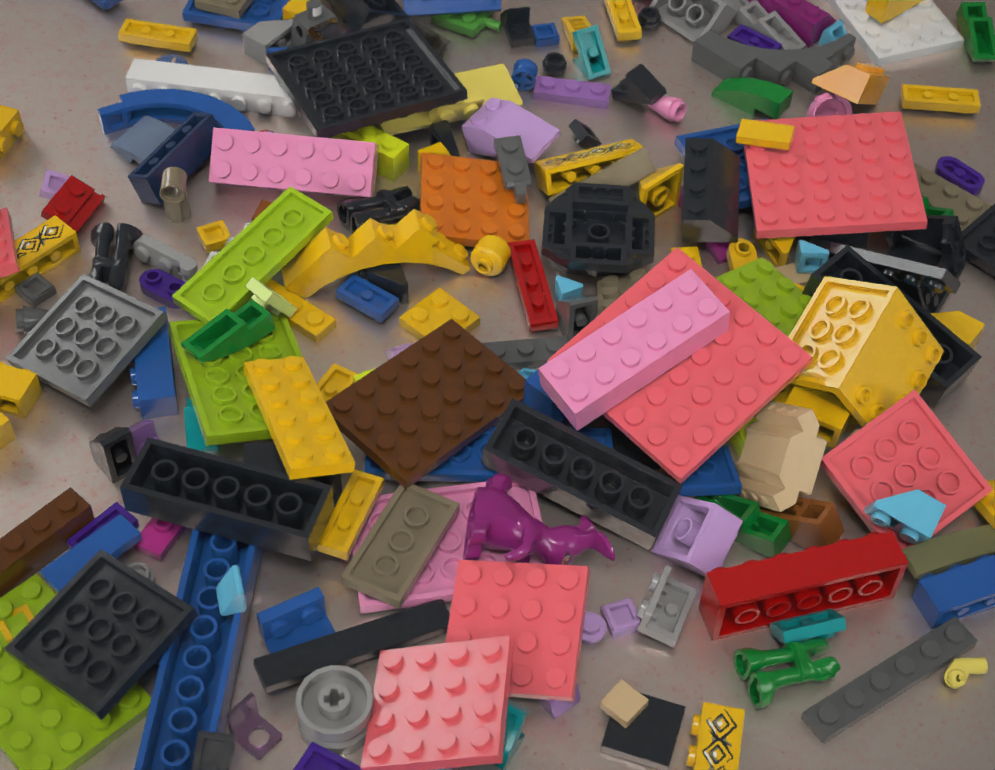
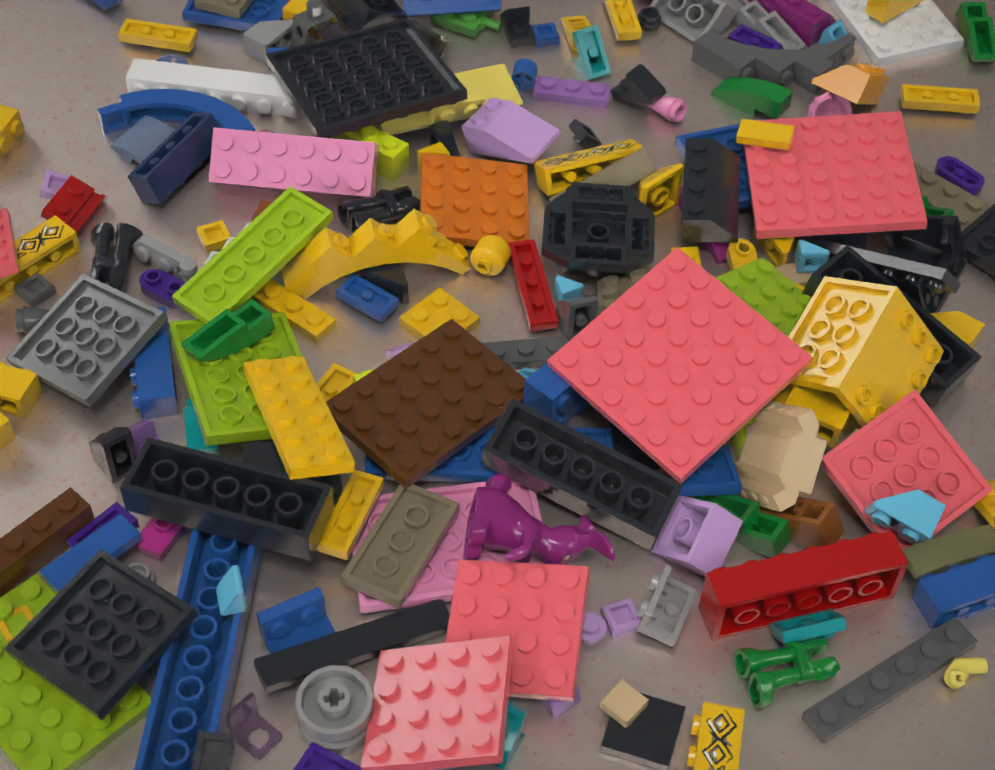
(175, 195): dark tan piece -> none
(270, 299): yellowish green plate -> none
(513, 166): dark grey hinge -> none
(554, 63): black plate -> none
(634, 349): bright pink brick -> none

